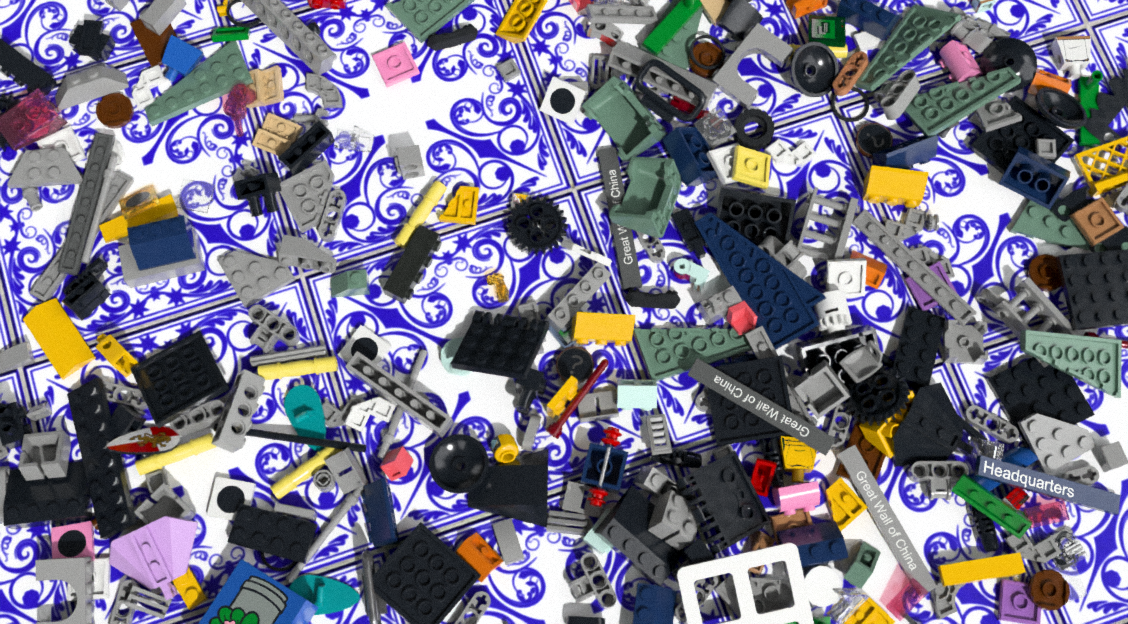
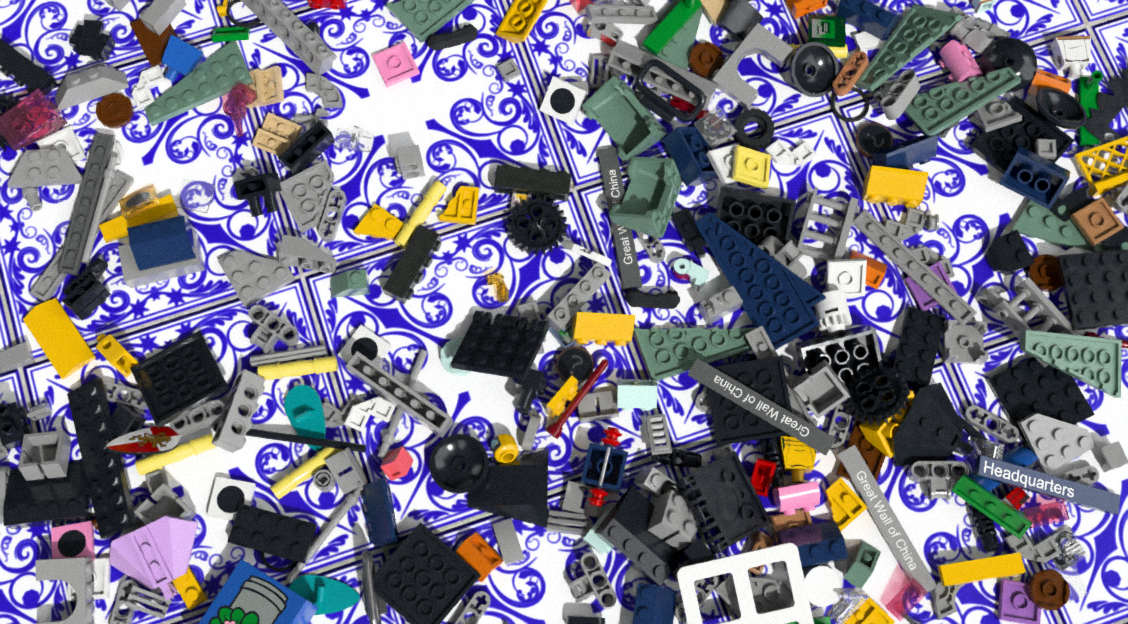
(295, 511): light grey tile -> none
(379, 224): none -> yellow wing
(533, 182): none -> pearl dark grey brick
(714, 39): black piece -> none
(741, 318): coral panel -> none
(862, 362): light grey piece -> none
(1009, 254): none -> black slope

